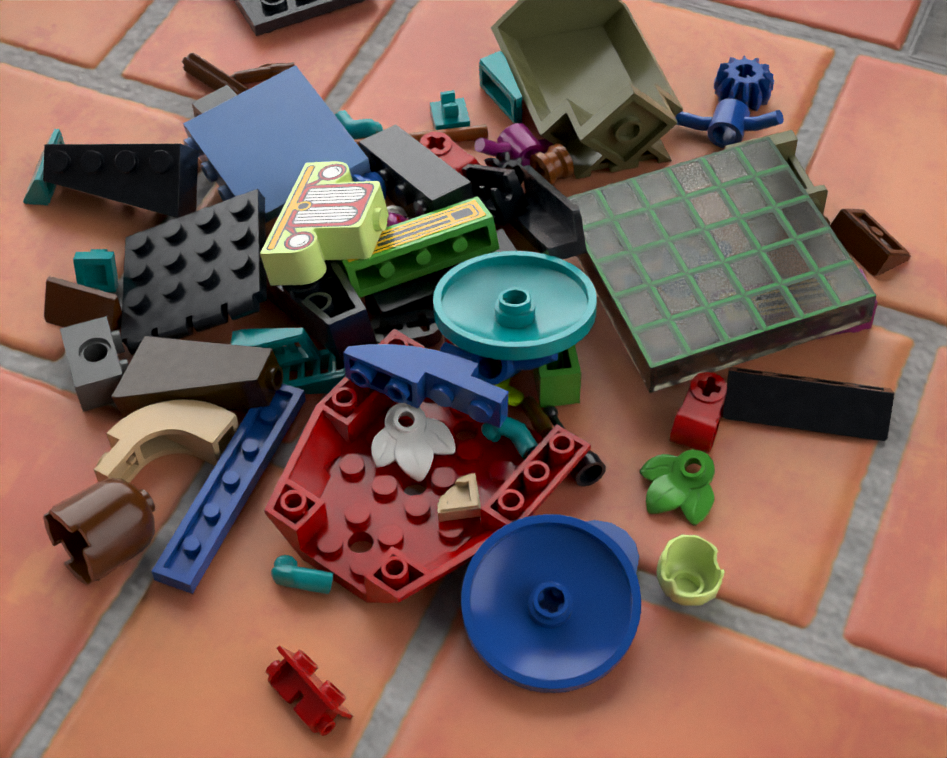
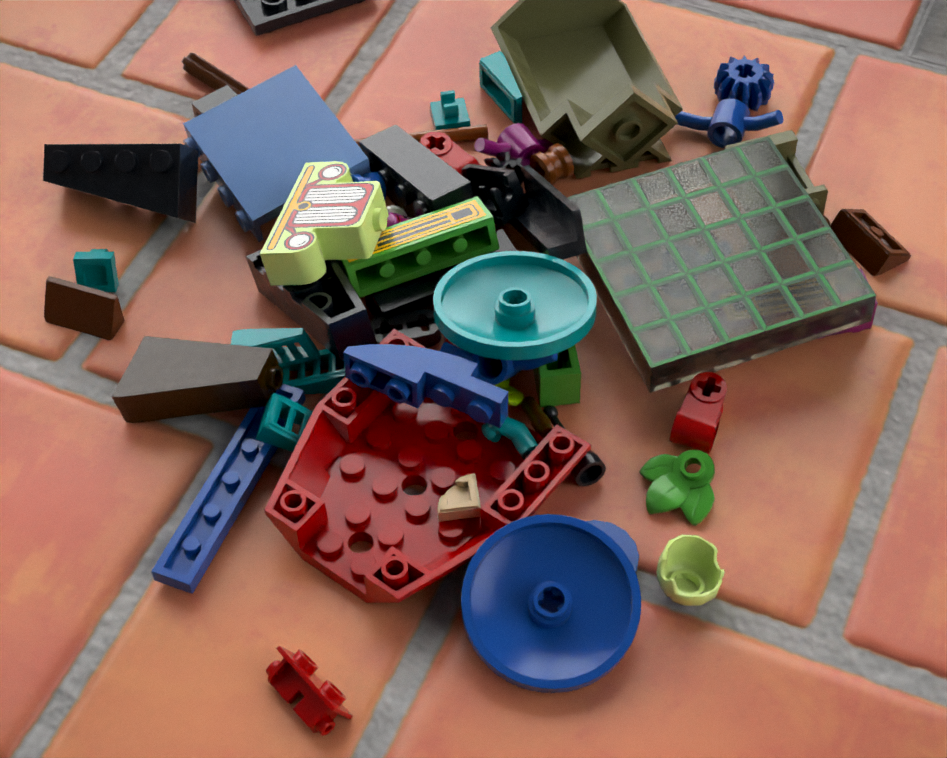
(39, 191): teal slope -> none
(94, 361): brick -> none
(102, 527): reddish brown cylinder -> none
(166, 429): tan arch -> none
(195, 271): black hinge -> none
(261, 73): reddish brown piece -> none
(288, 574): teal arm -> none
(291, 412): none -> teal slope
(358, 128): teal arm -> none
(413, 445): white plate -> none
(808, 403): black panel -> none

